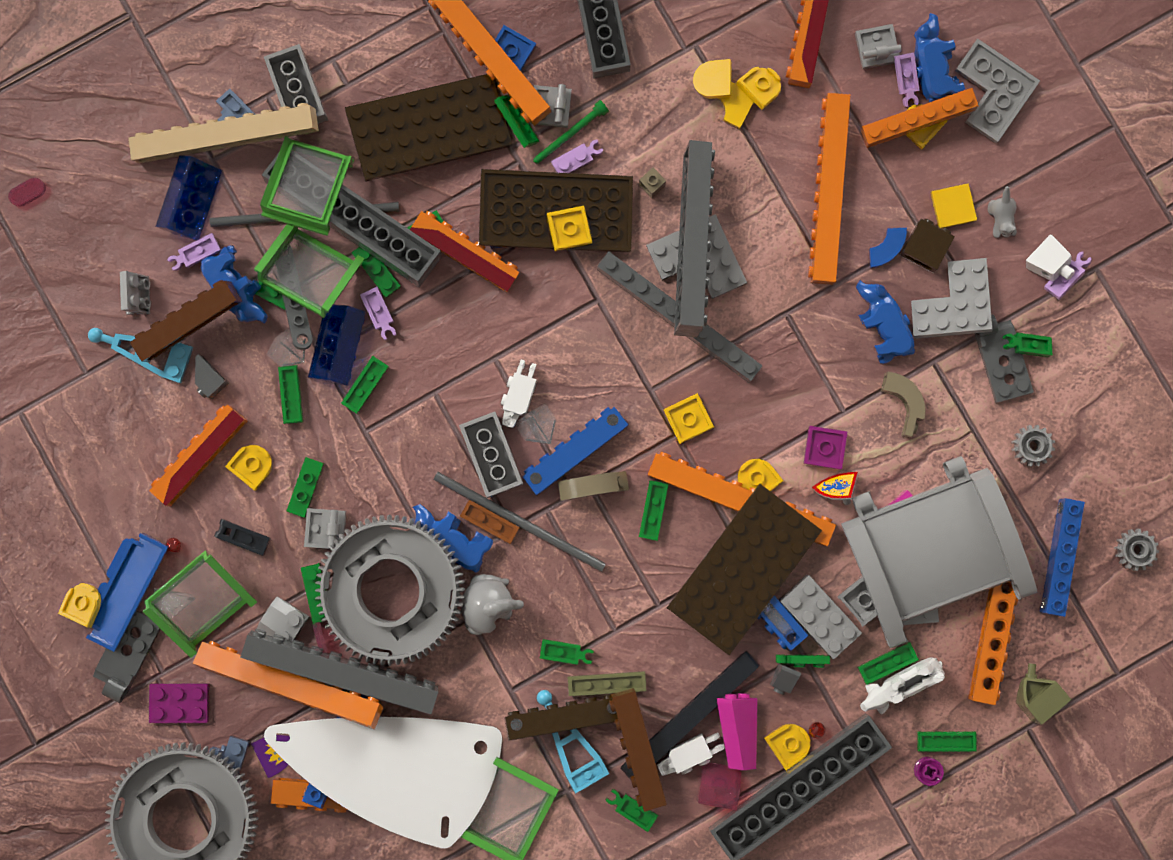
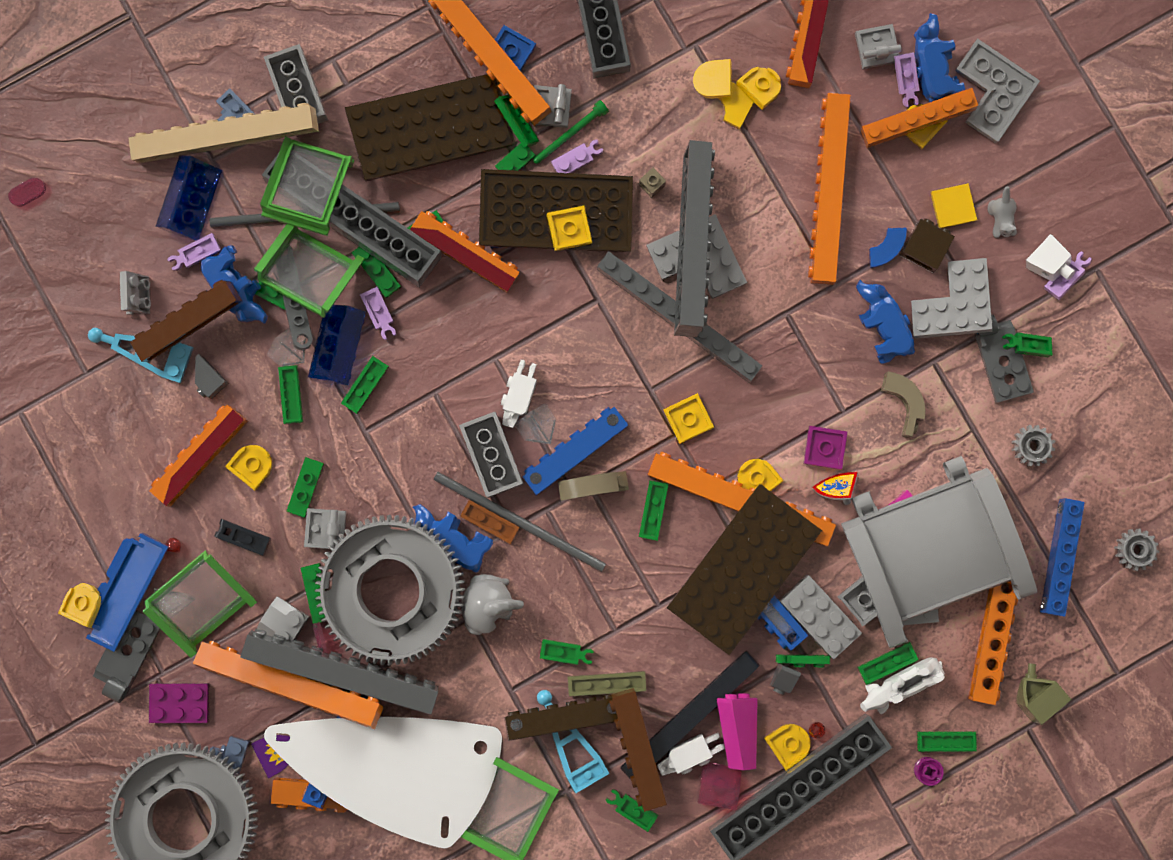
(516, 159): none -> green plate

